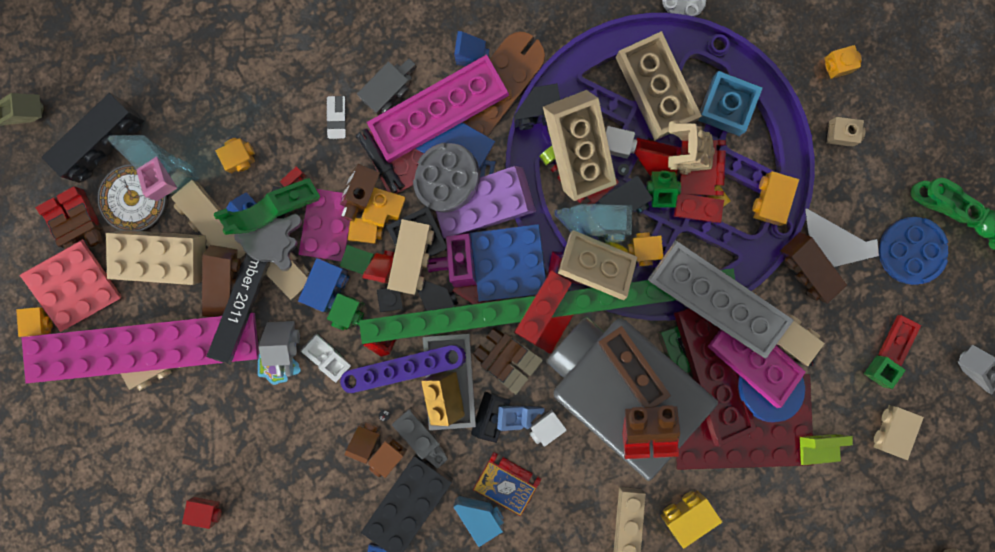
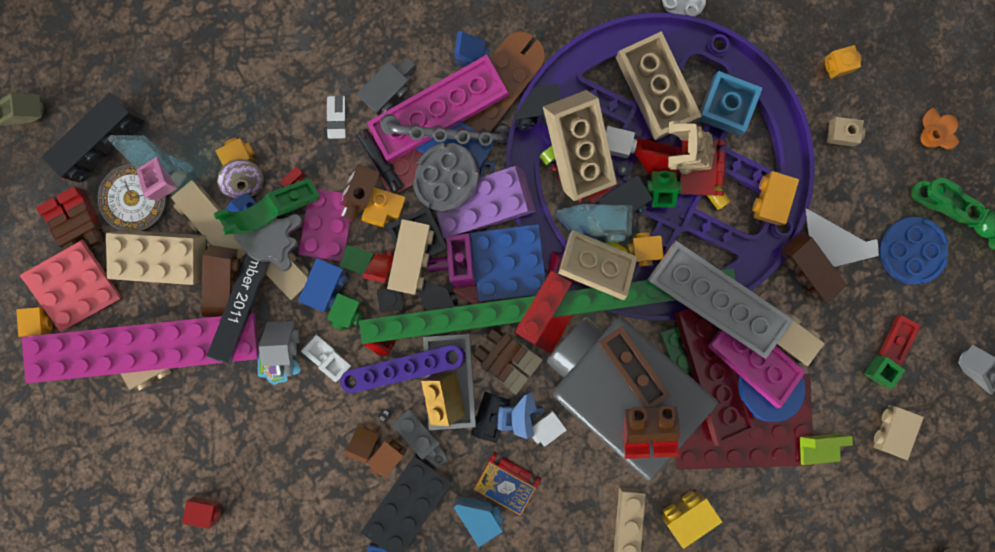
(238, 171): none -> dish
(364, 232): light orange brick -> none
(391, 125): none -> flat silver bar
(520, 416): none -> medium blue slope
(699, 208): red plate -> none
(939, 130): none -> orange plate

